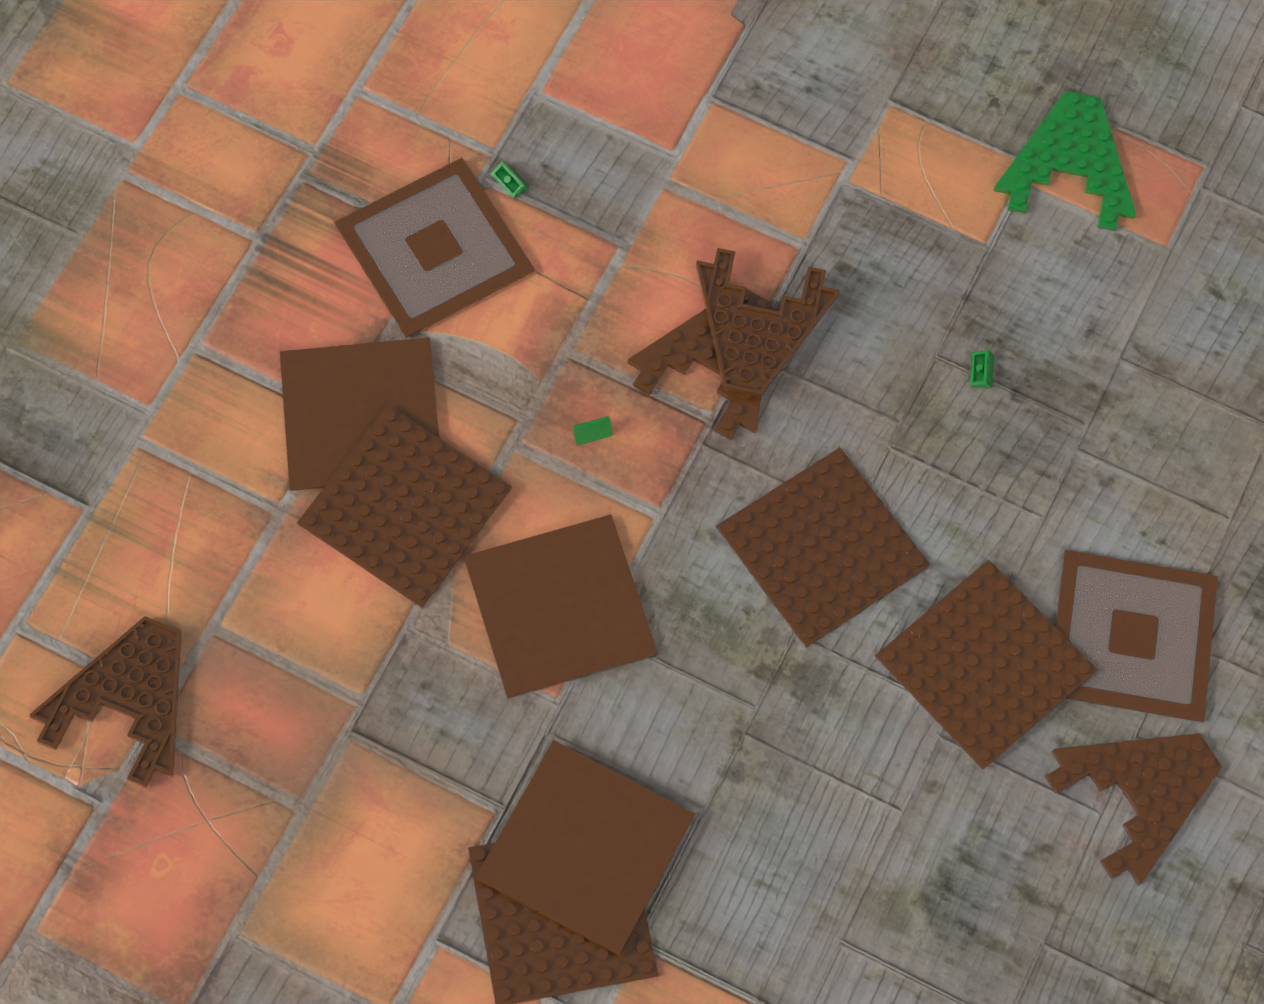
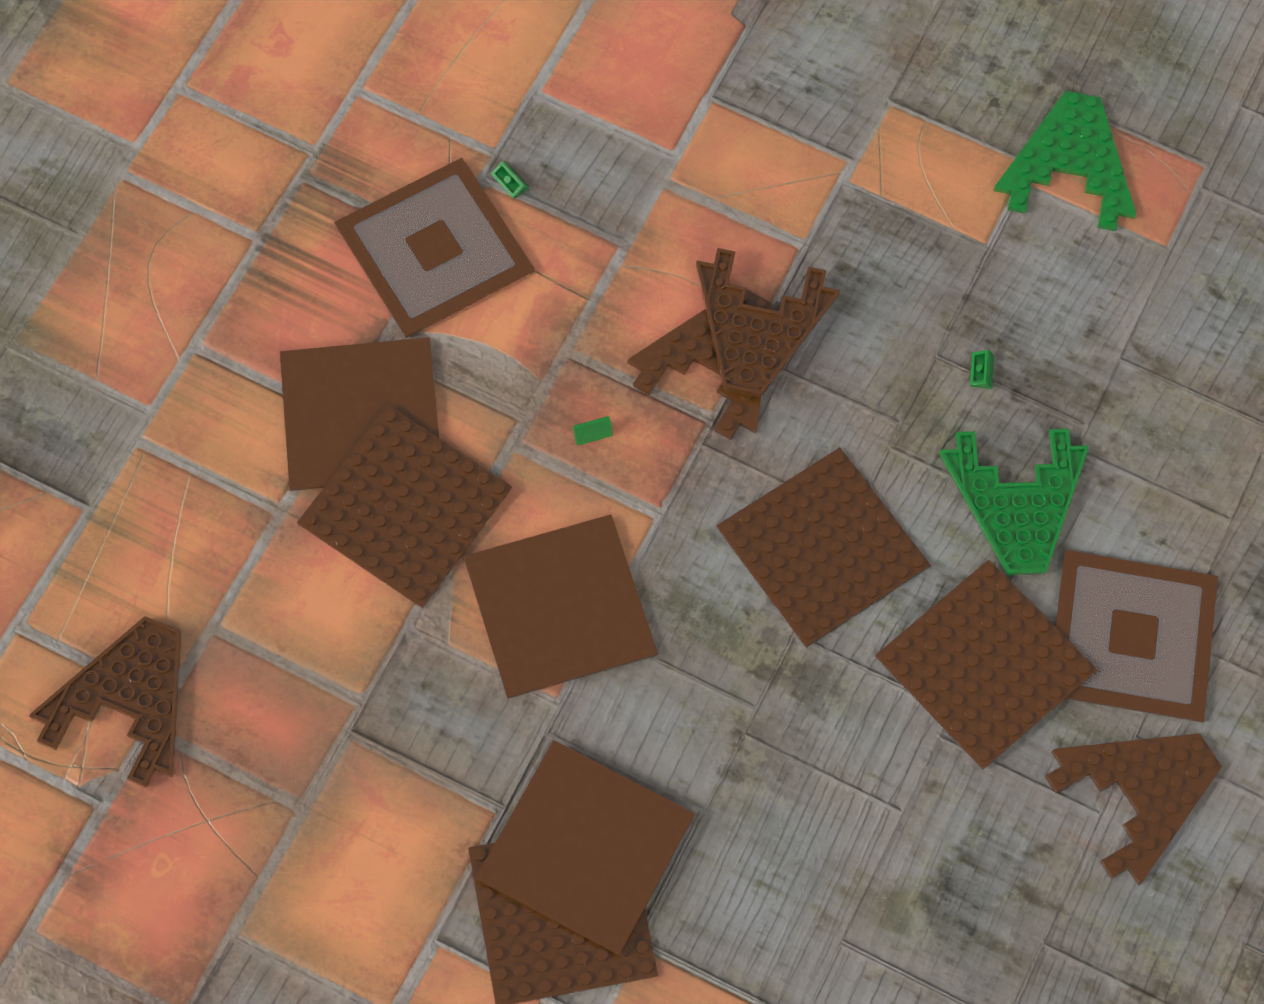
(1023, 517): none -> green wing

